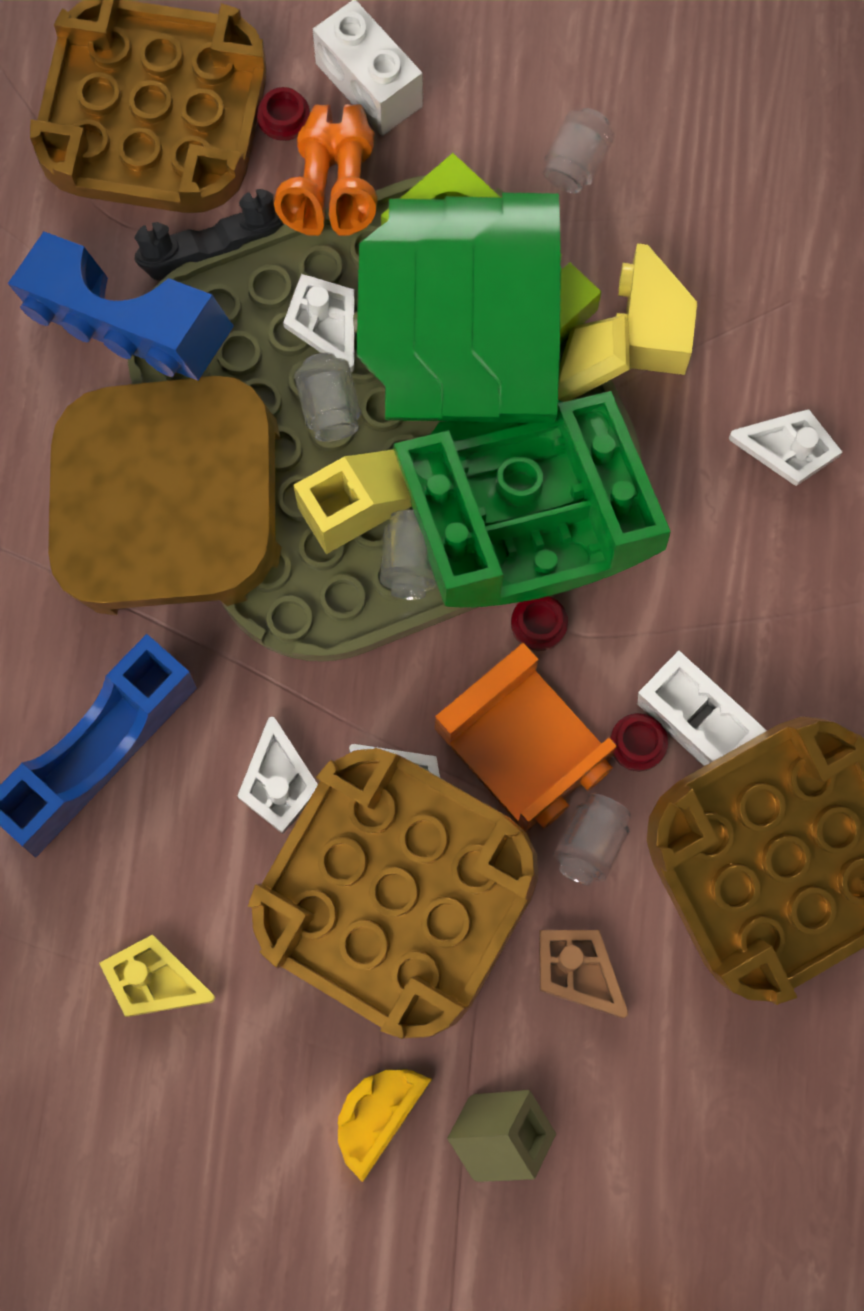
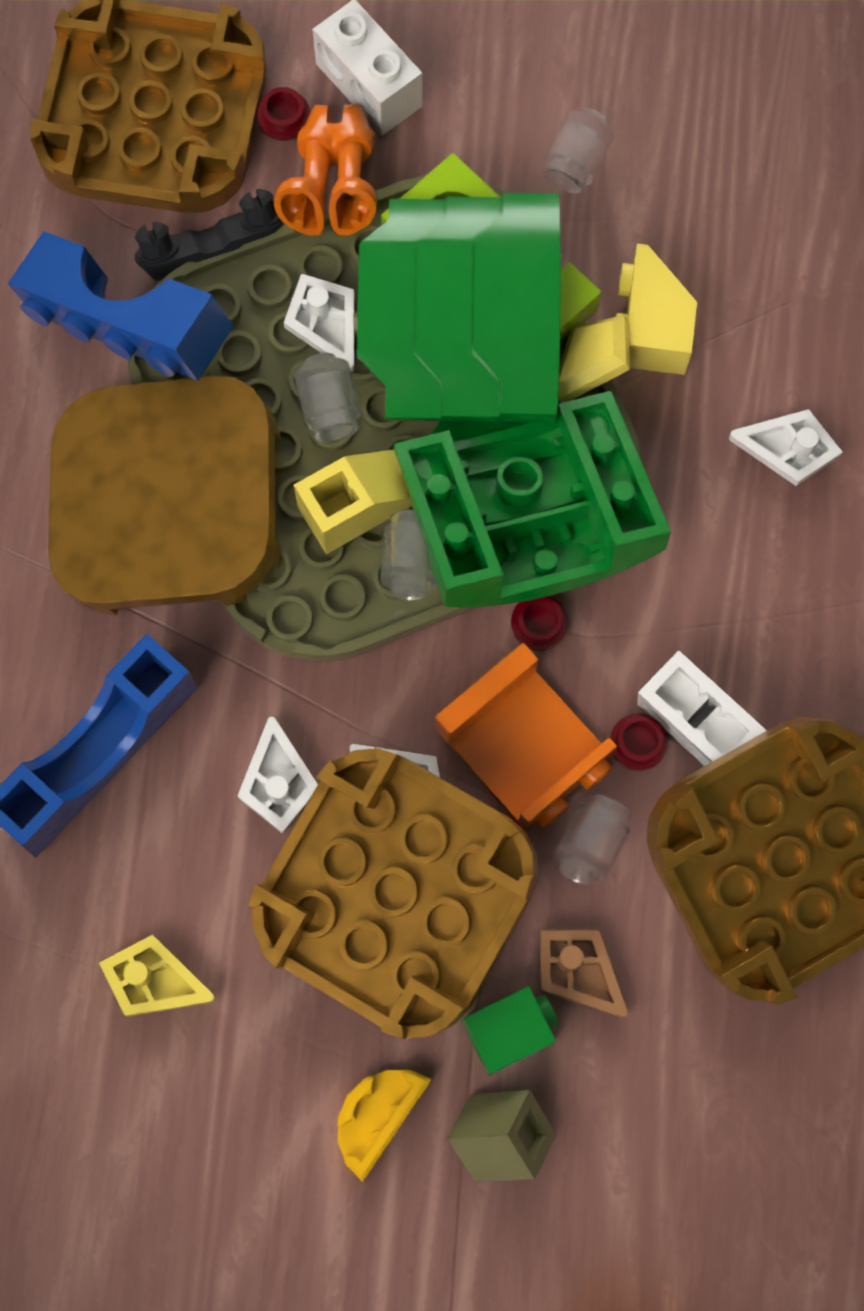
(511, 1029): none -> green brick

